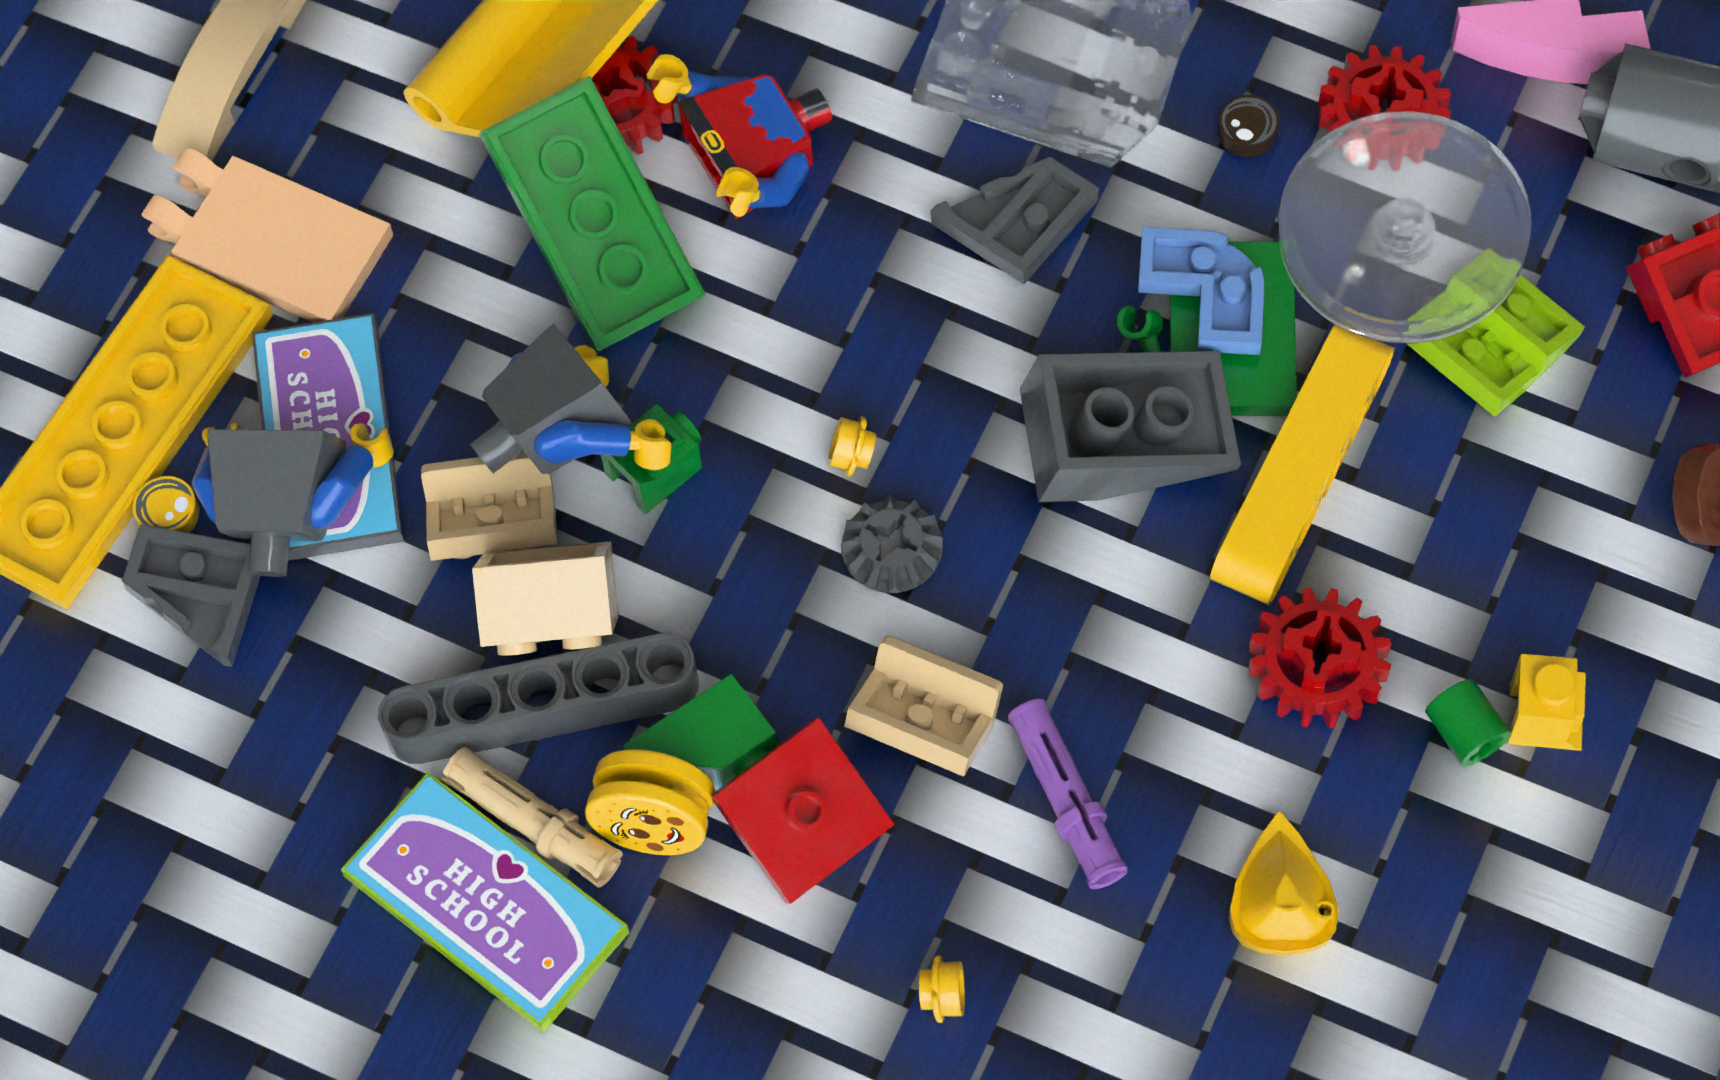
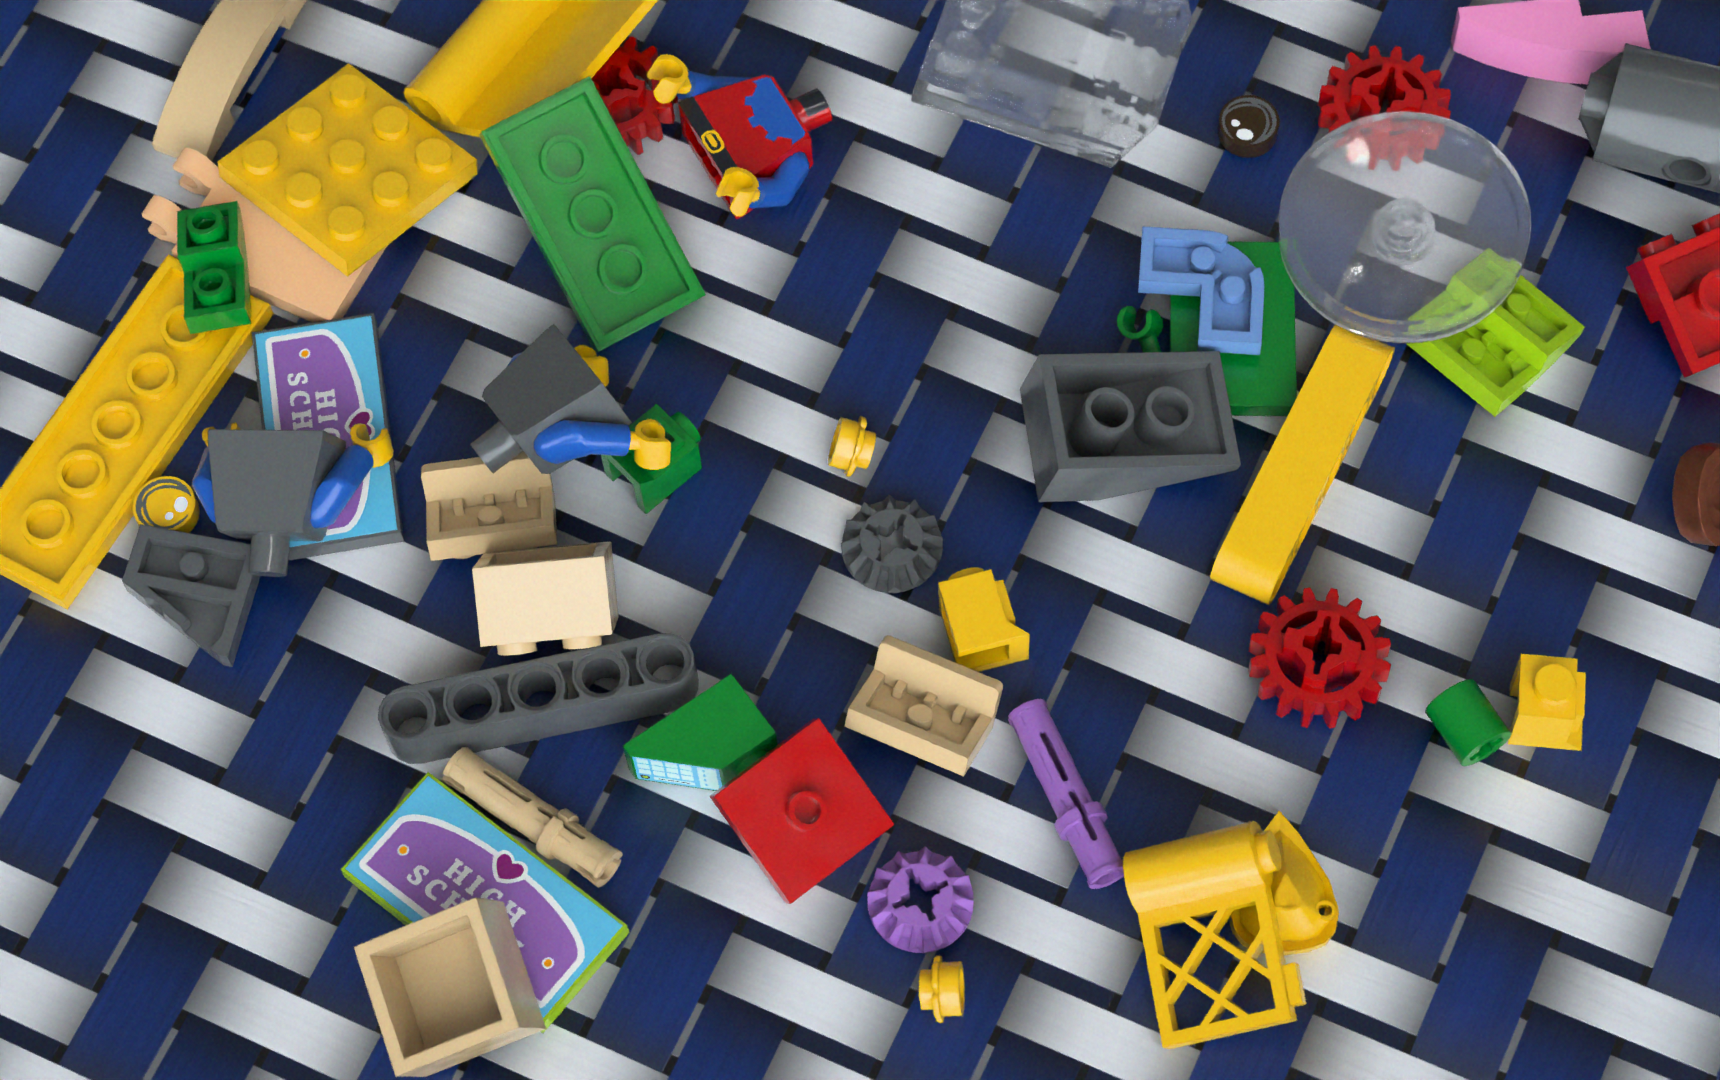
(214, 267): none -> green slope
(347, 169): none -> yellow plate
(449, 987): none -> tan piece
(650, 802): yellow head -> none
(908, 926): none -> medium lavender gear
(980, 621): none -> yellow window
(1020, 216): dark grey wing -> none
(1202, 879): none -> yellow piece

